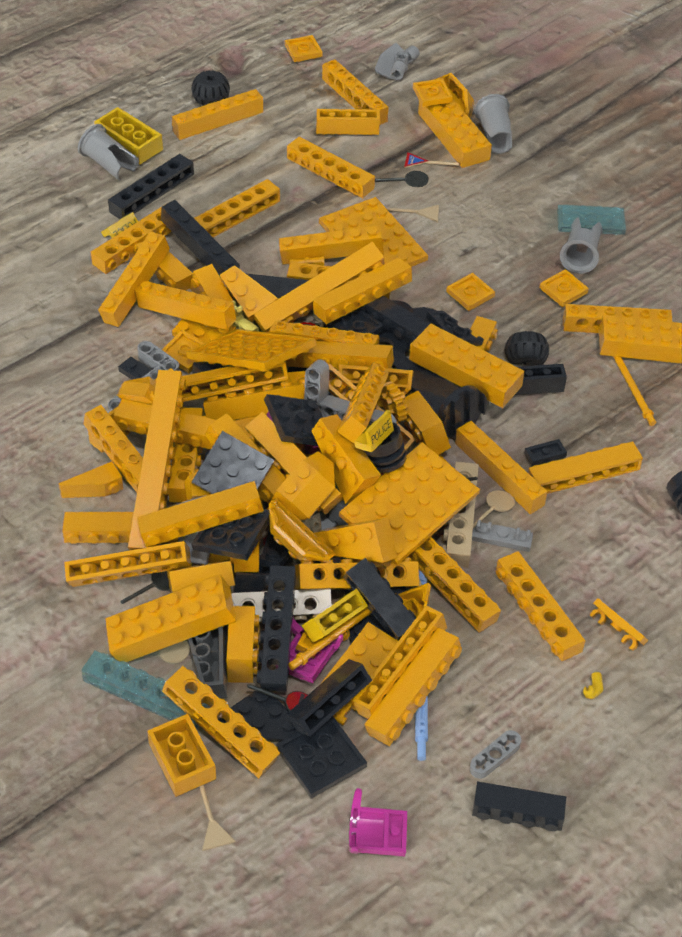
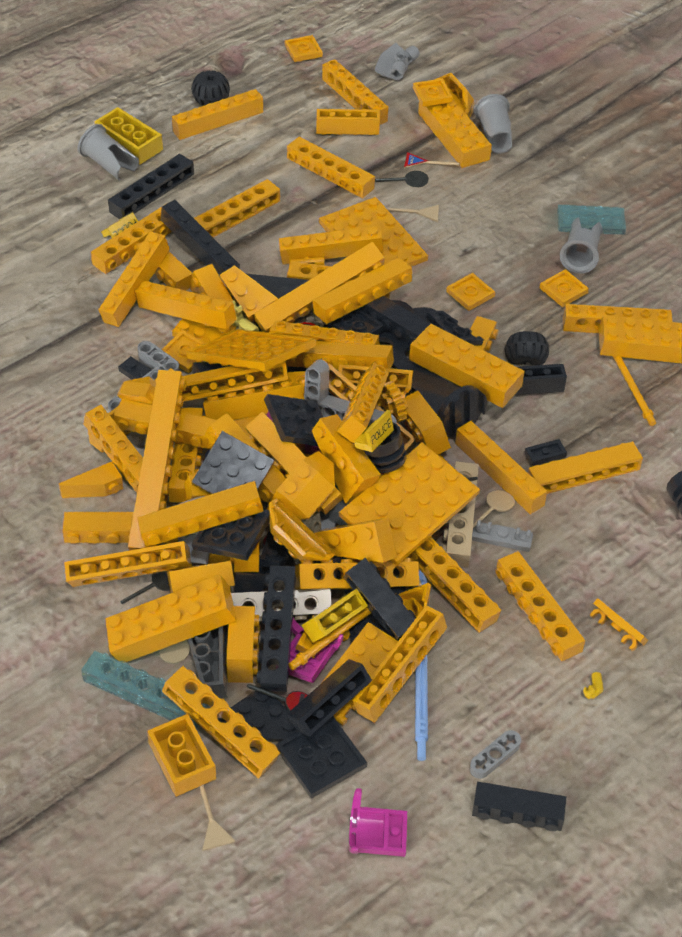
(413, 687): light orange brick -> none

